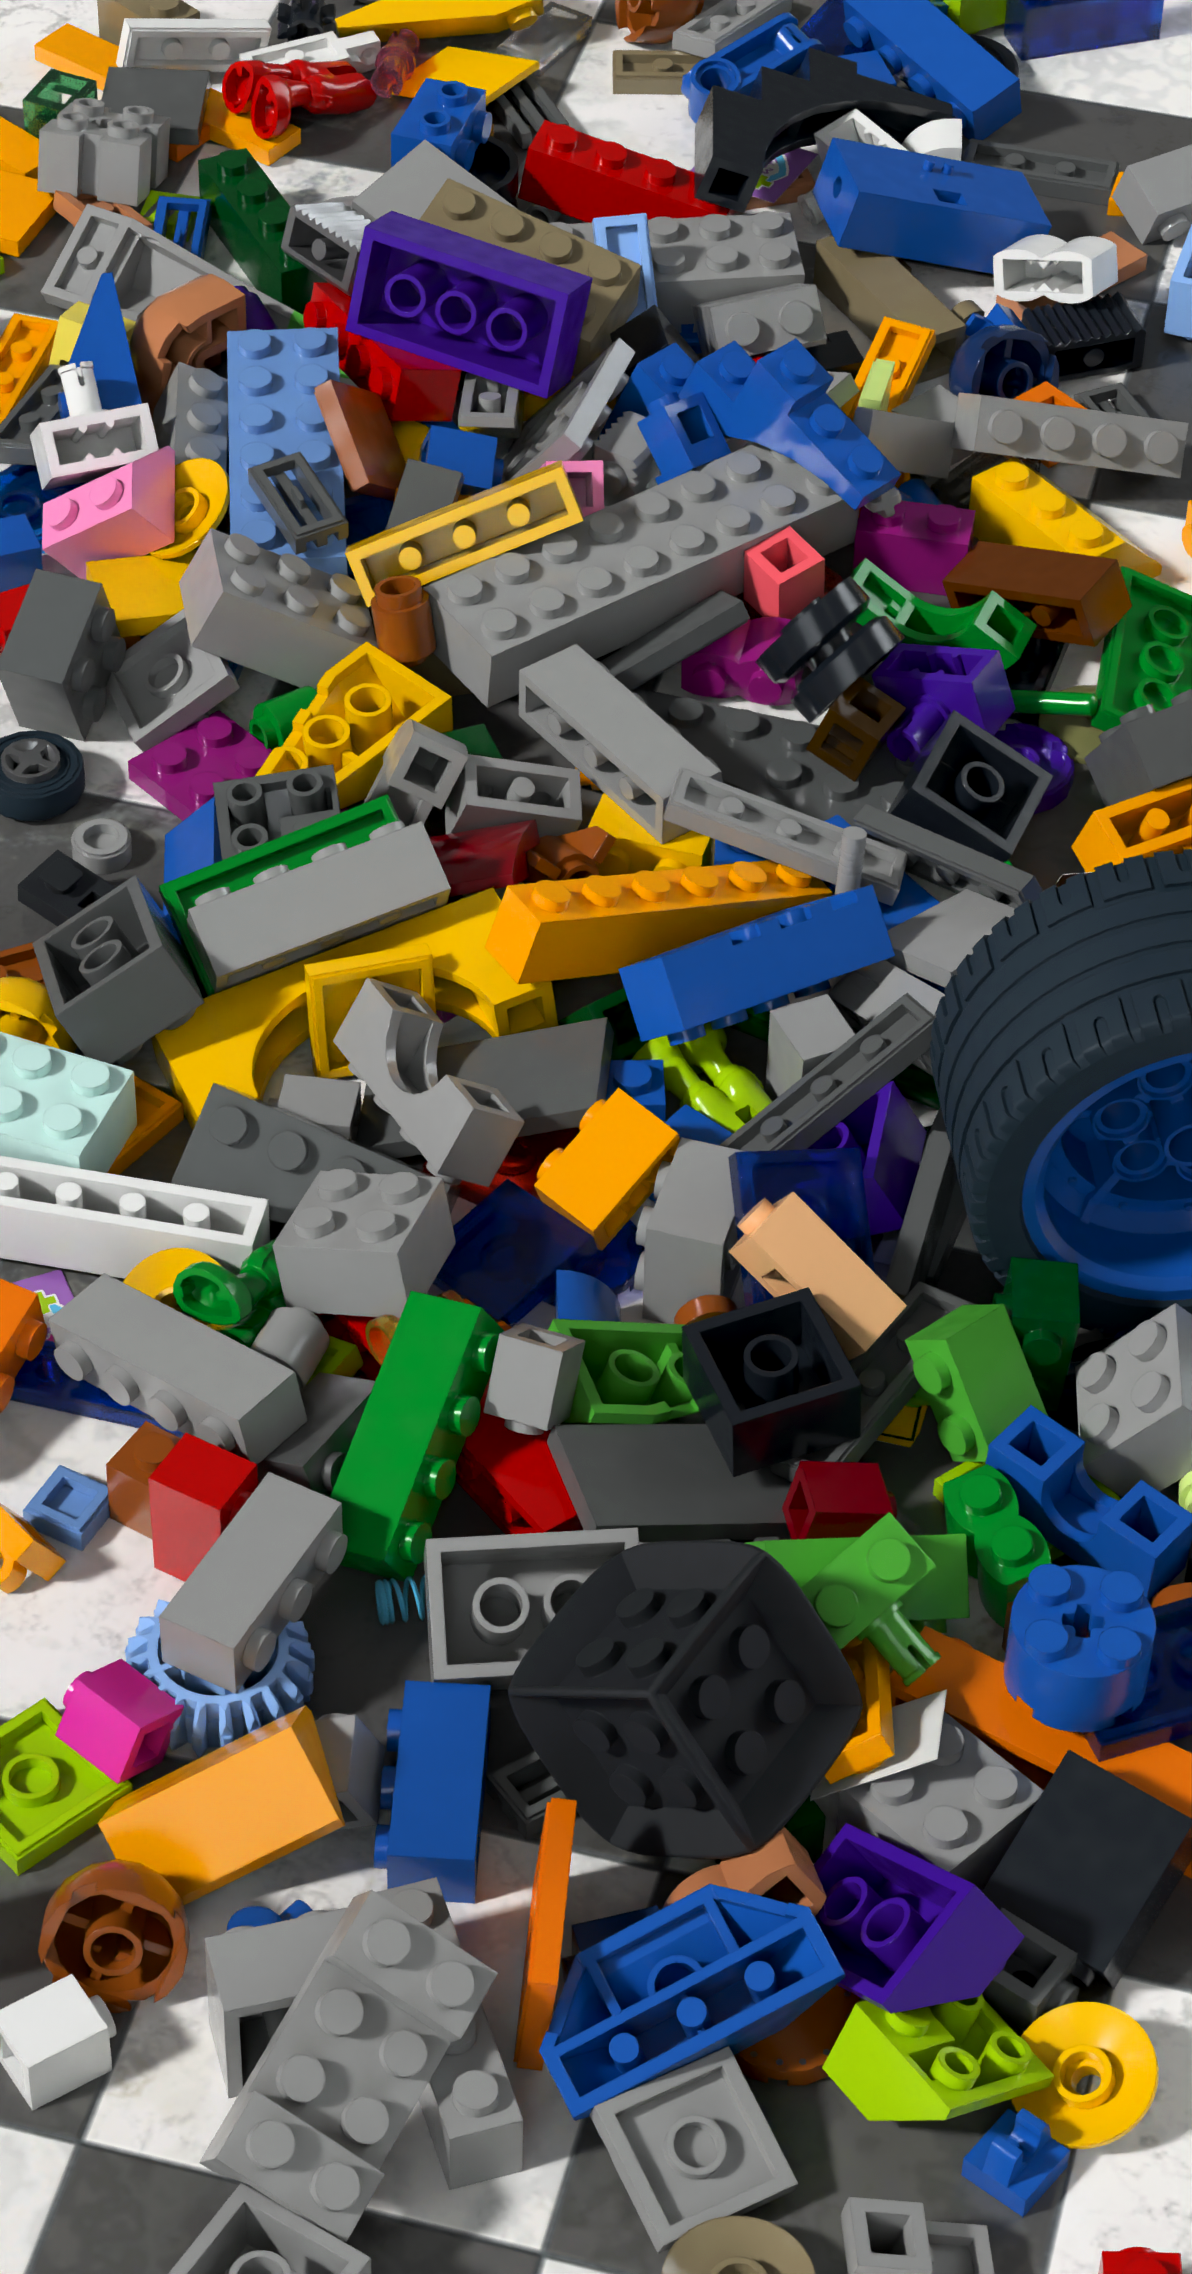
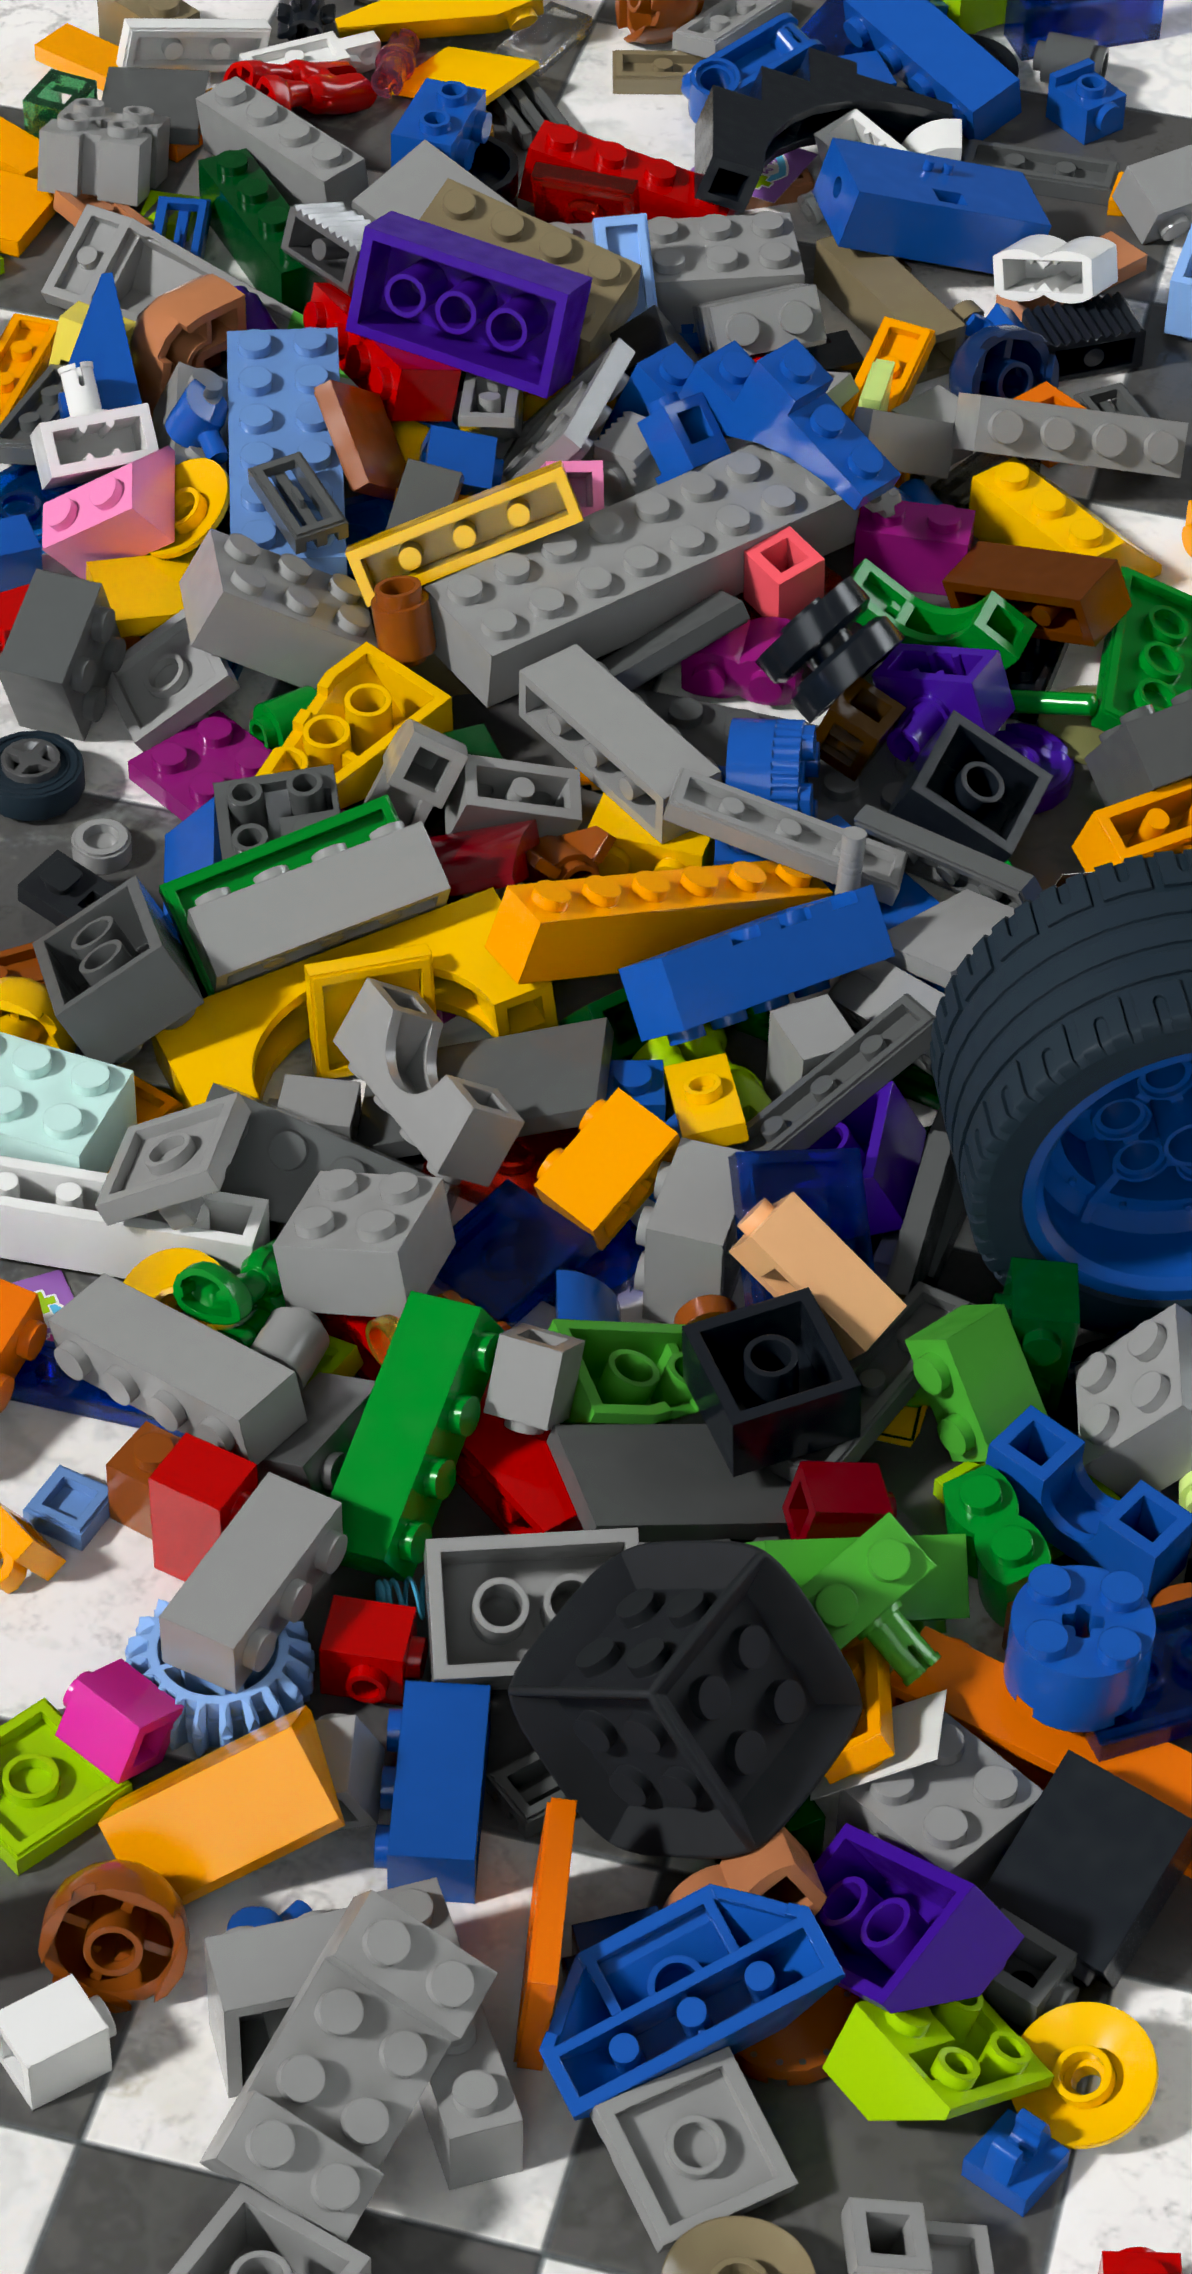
(173, 1162): none -> light grey hinge
(199, 423): none -> blue piece
(292, 152): none -> light grey brick
(370, 1650): none -> red brick
(580, 195): none -> clear red tile
(706, 1101): none -> yellow plate
(774, 761): none -> blue piece
(1064, 50): none -> dark grey brick
(1084, 102): none -> blue brick

